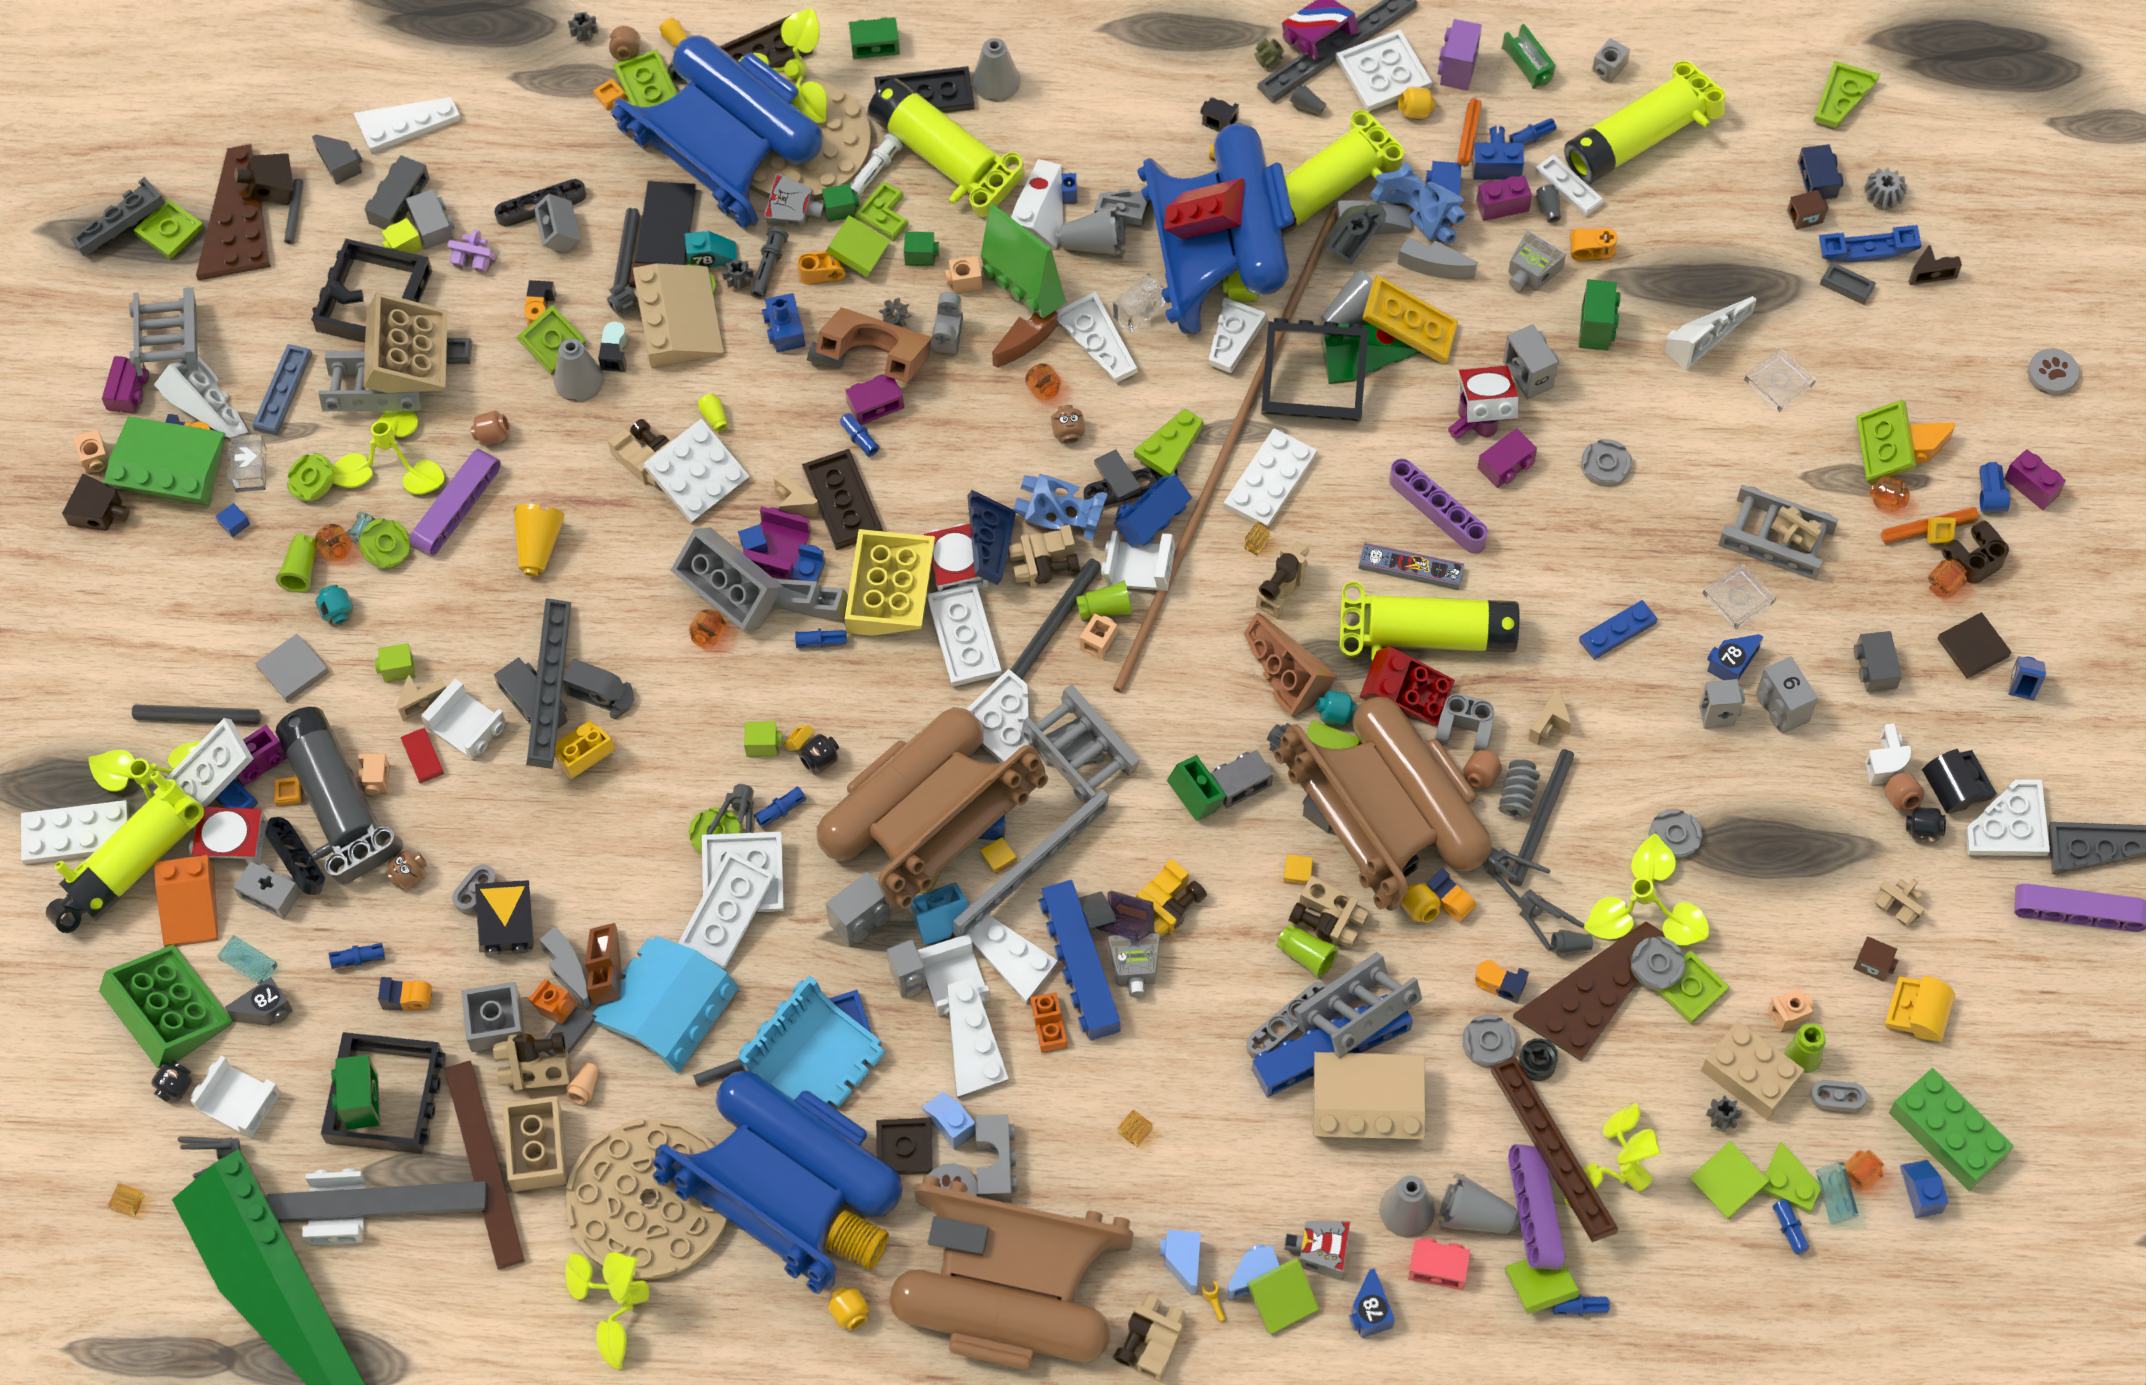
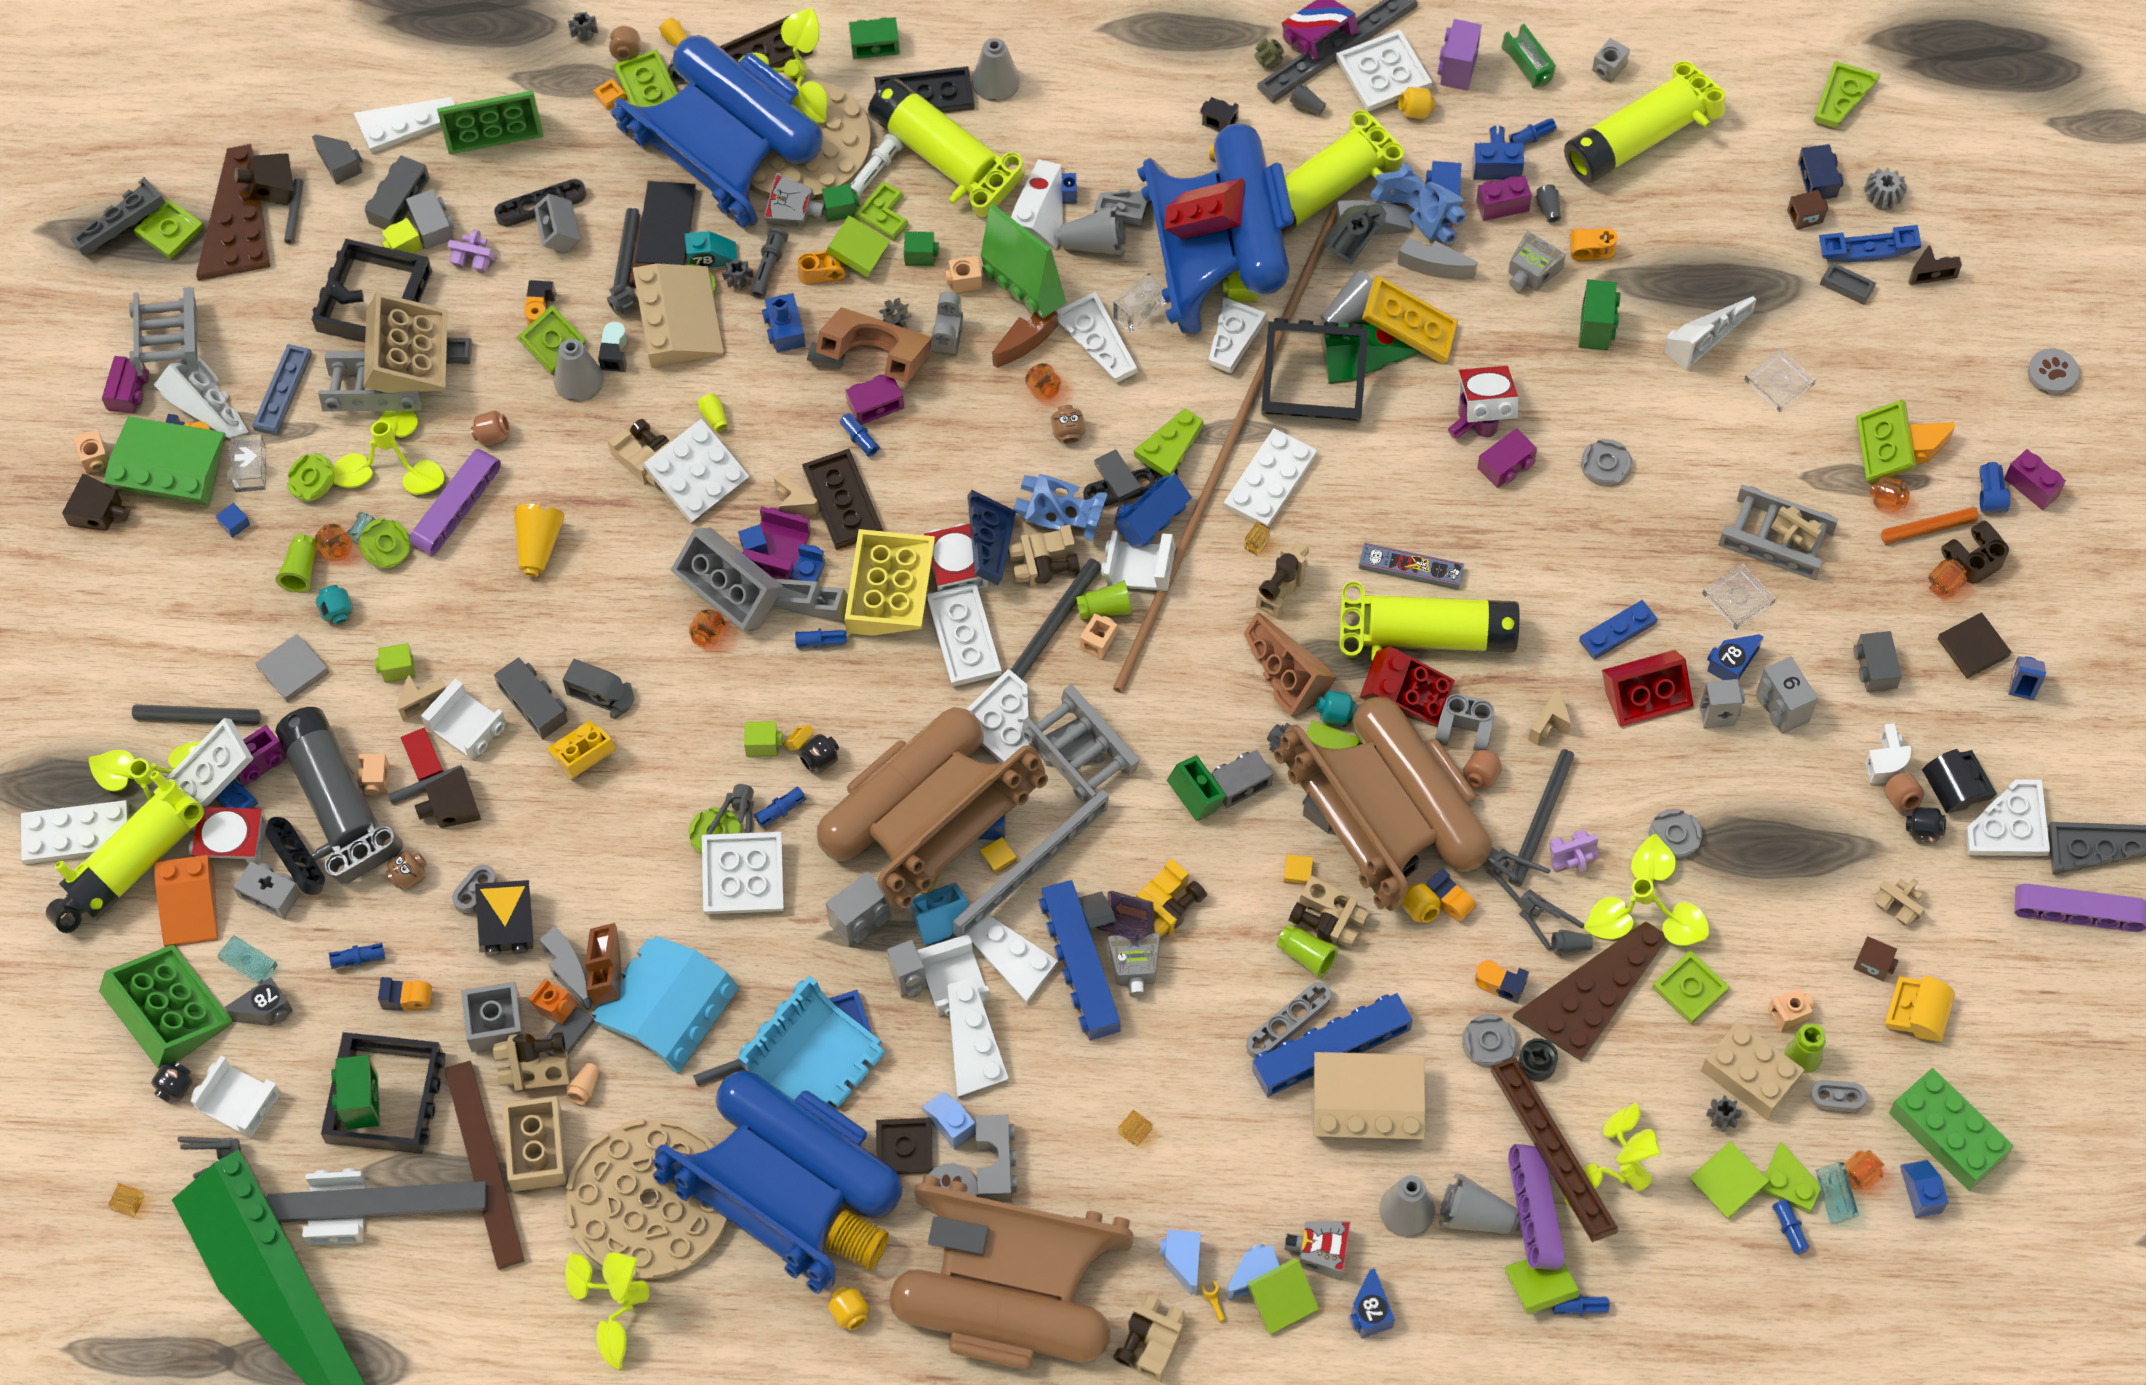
(287, 791): light orange tile -> none
(416, 787): none -> dark grey piece
(449, 800): none -> dark brown torso
(490, 122): none -> bright green slope
(548, 684): dark grey tile -> none
(727, 909): white tile -> none
(1048, 1022): orange slope -> none
(1346, 989): light grey fence -> none
(1439, 1263): coral brick -> none
(1441, 516): medium lavender beam -> none
(1469, 132): orange axle -> none
(1519, 788): light grey piece -> none
(1530, 361): light grey brick -> none
(1569, 185): white tile -> none
(1574, 853): none -> lavender hips
(1648, 687): none -> red slope
(1657, 963): light grey tile -> none
(1941, 530): yellow tile -> none

